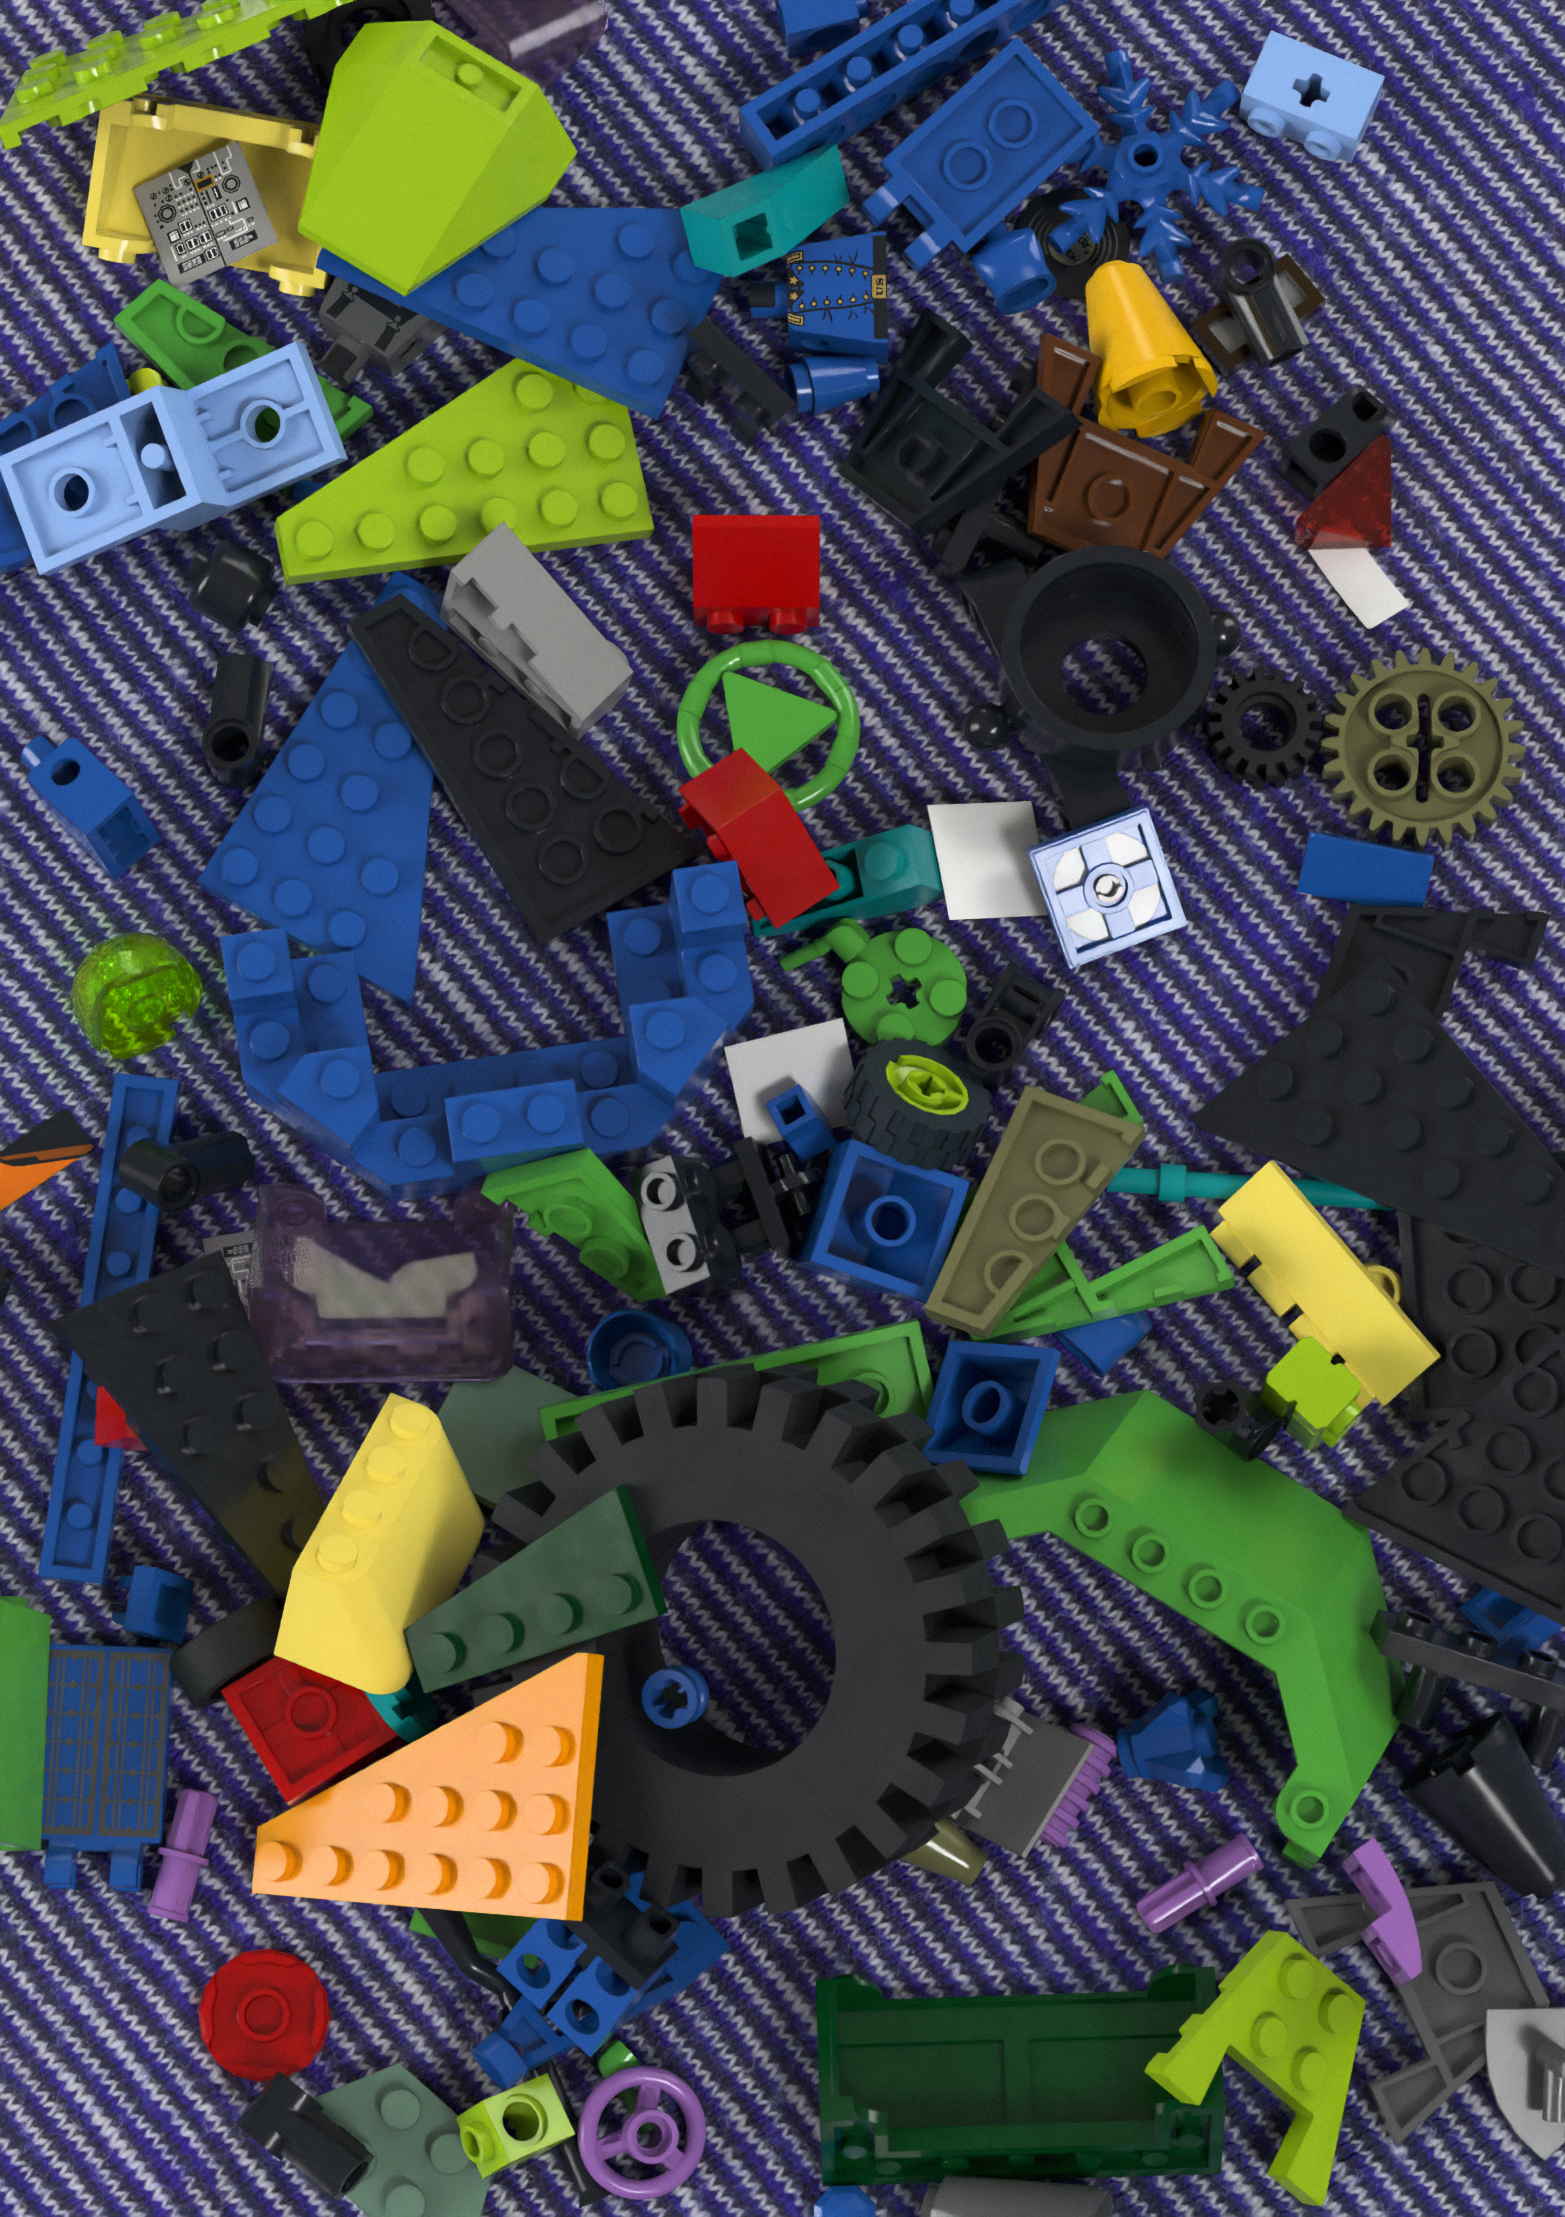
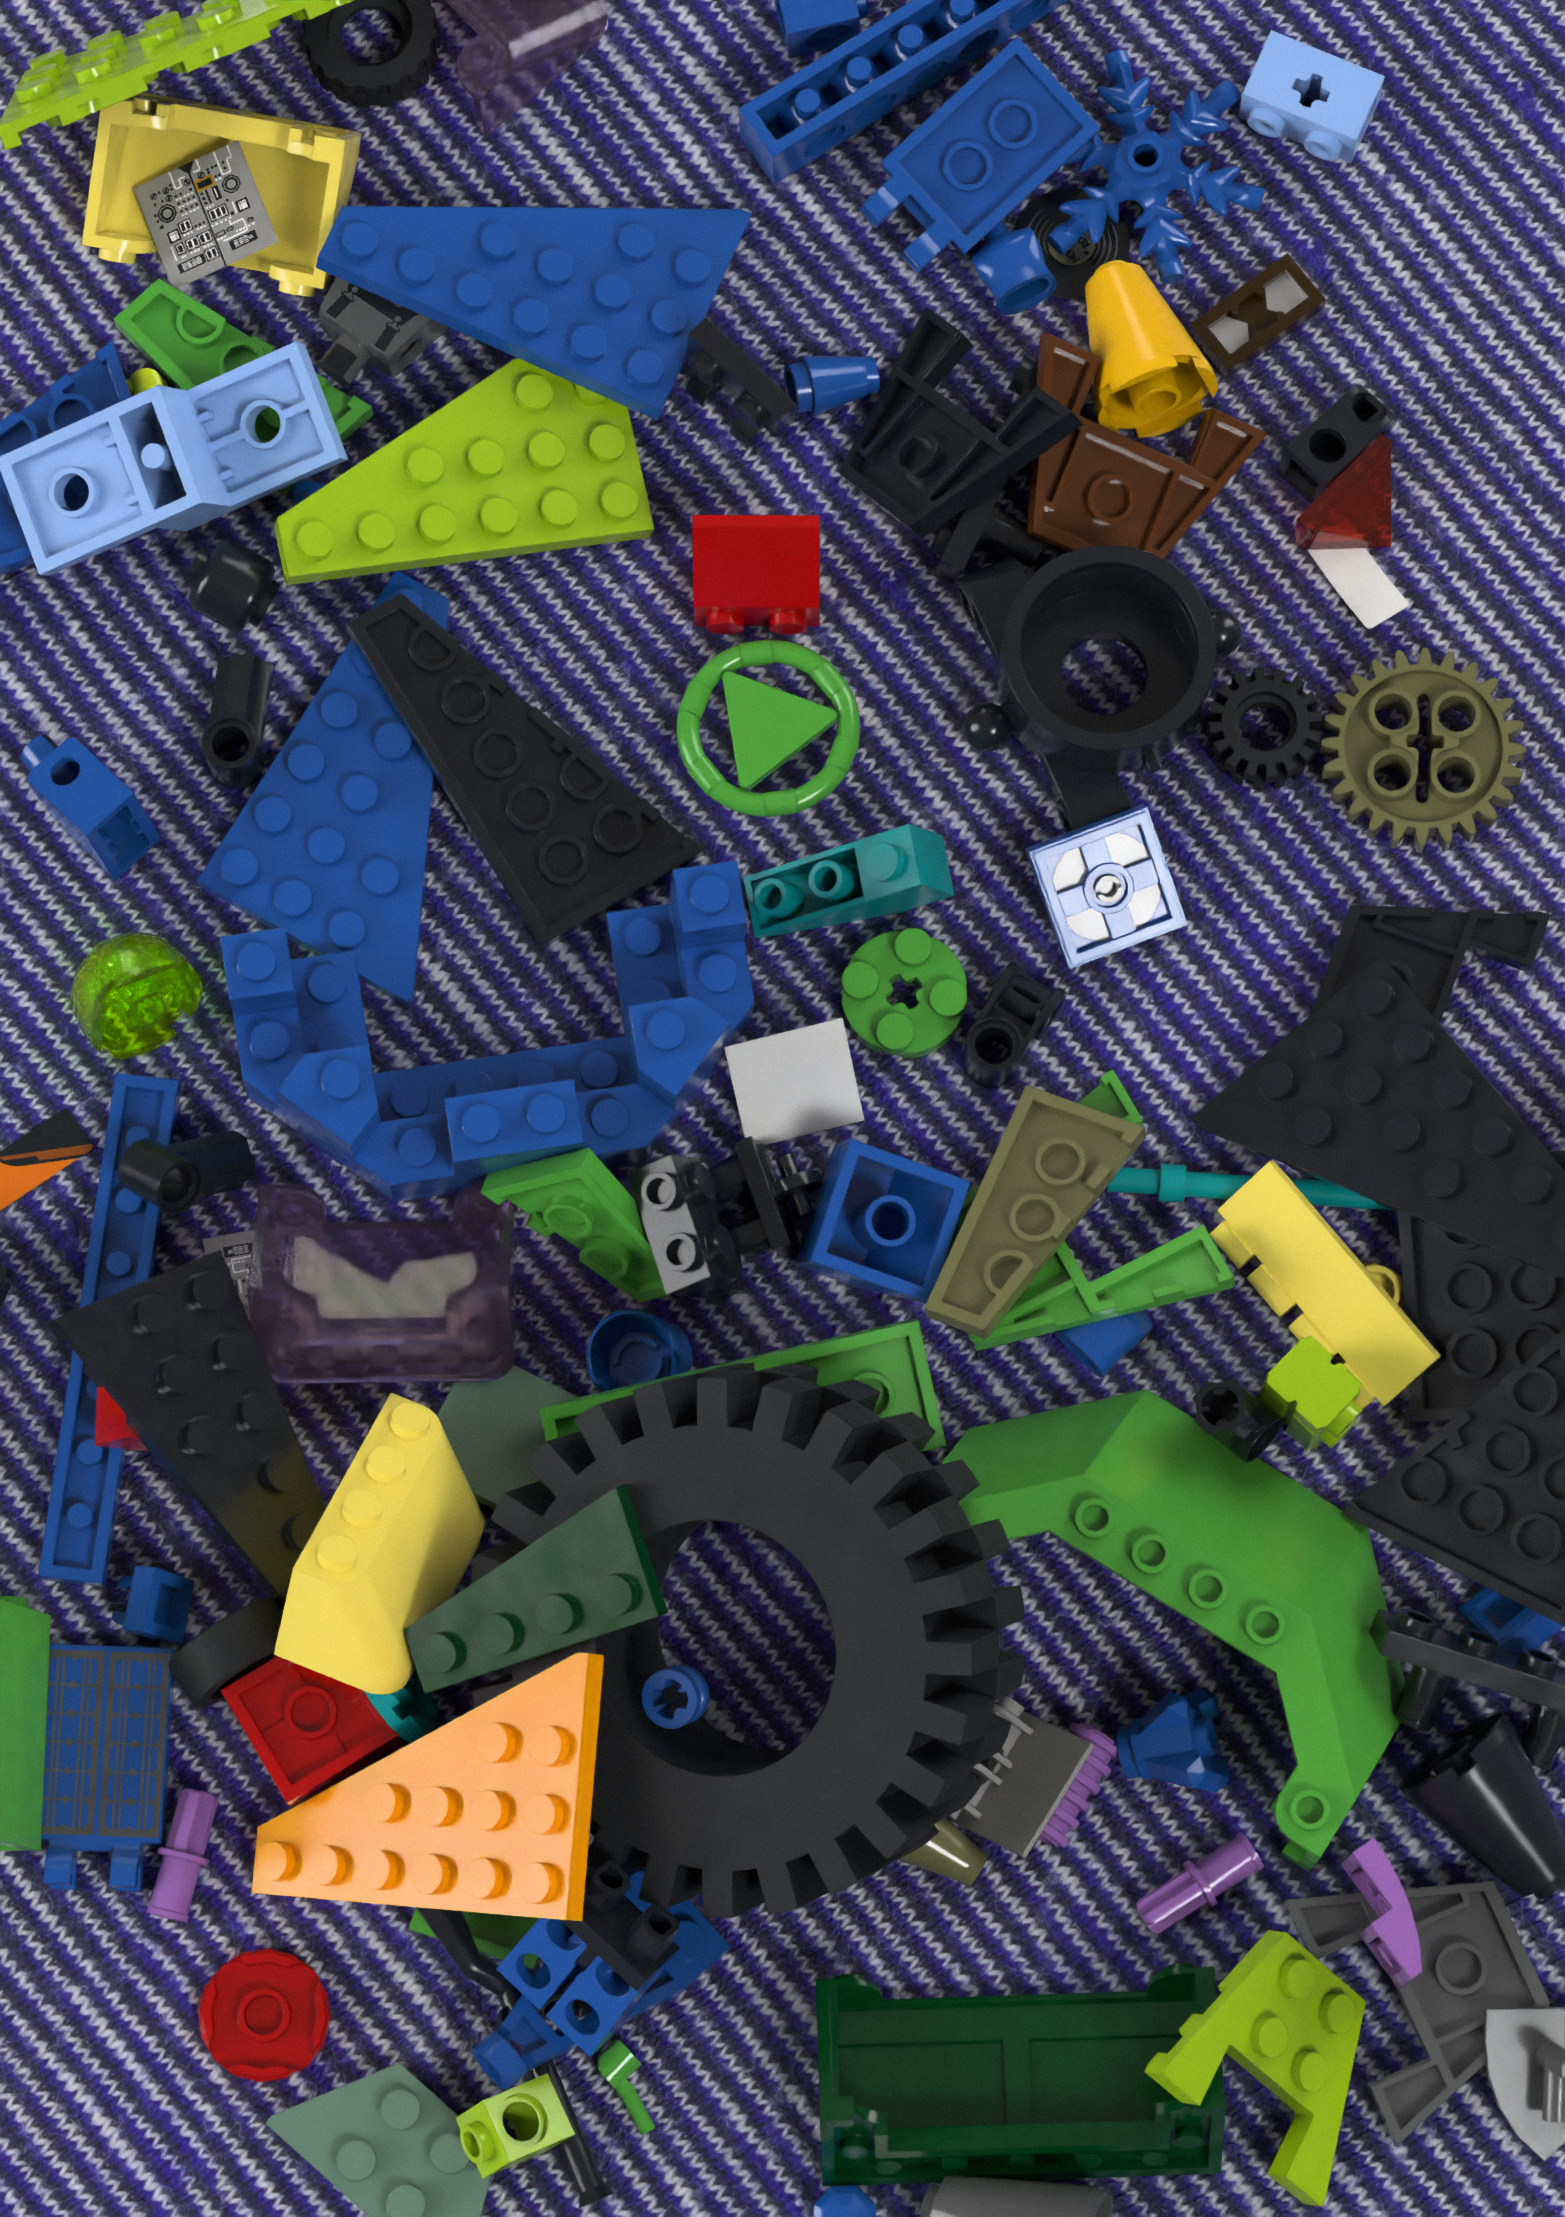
(295, 2128): black piece -> none
(426, 153): lime wedge -> none
(534, 633): light grey wedge -> none
(665, 2132): medium lavender piece -> none
(756, 825): red container -> none
(765, 213): teal slope -> none
(802, 1122): blue piece -> none
(831, 297): blue torso -> none
(843, 937): bright green hand -> none
(917, 1104): black wheel -> none
(986, 859): white sticker -> none
(990, 1405): blue slope -> none
(1262, 307): black piece -> none
(1364, 871): blue slope -> none

